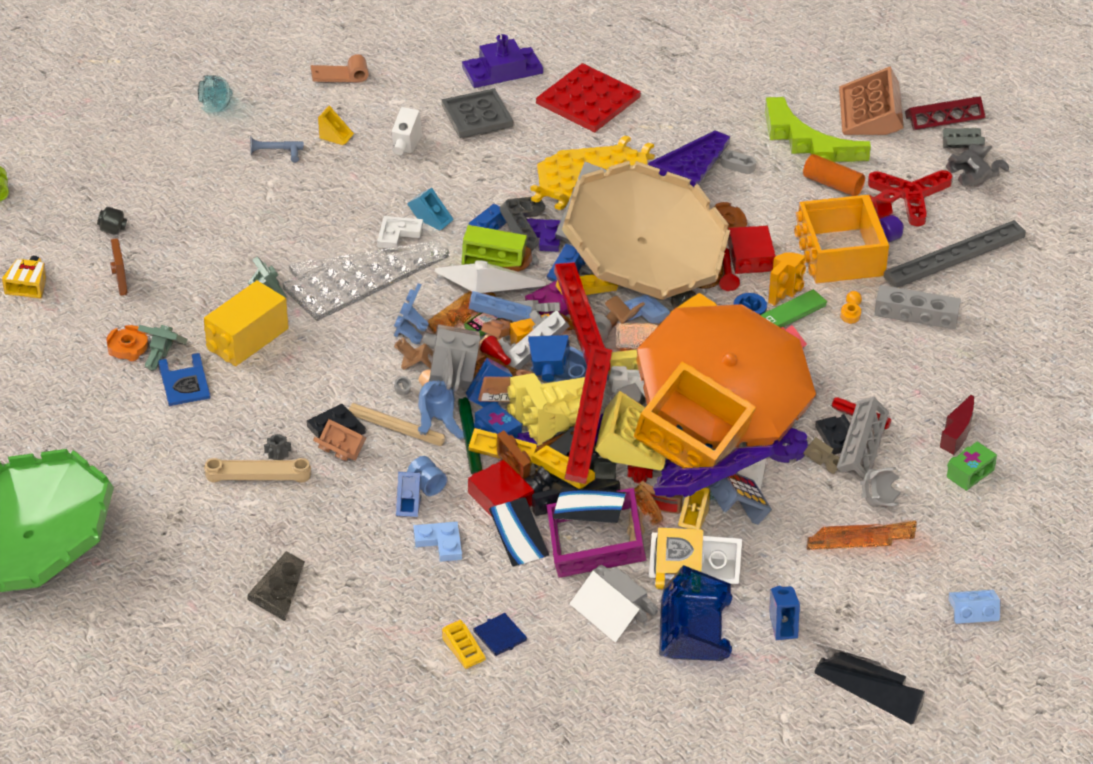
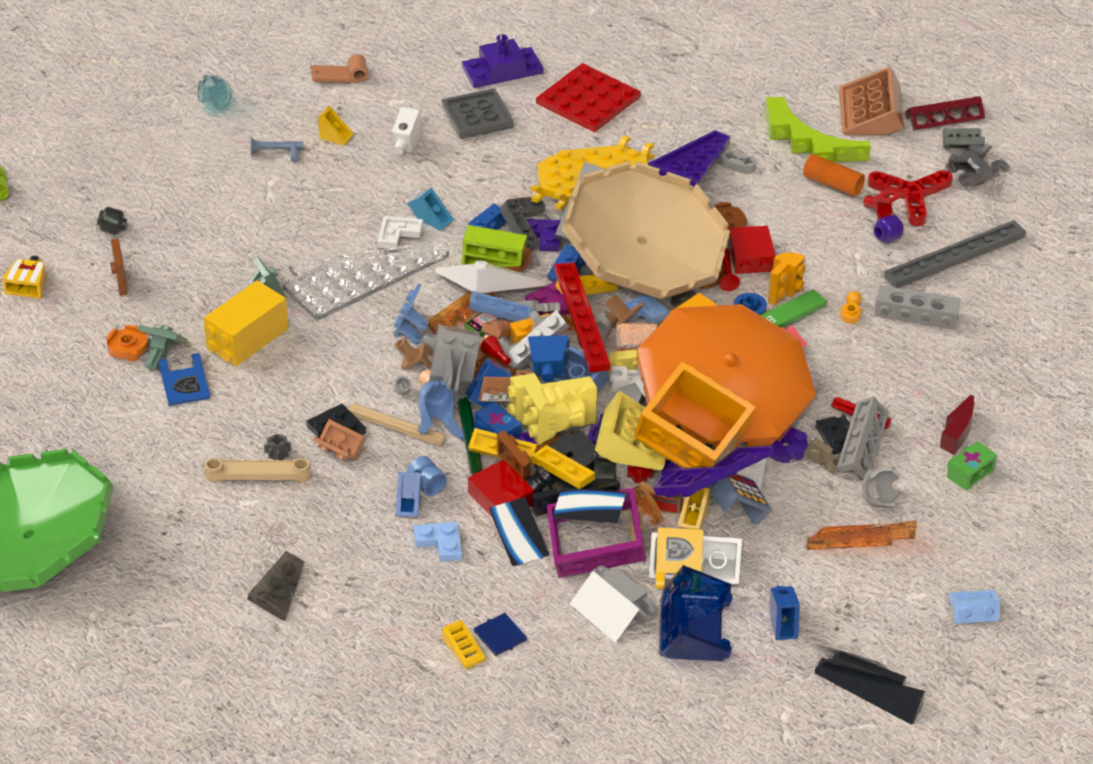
(588, 415): red plate -> none
(837, 216): light orange window -> none

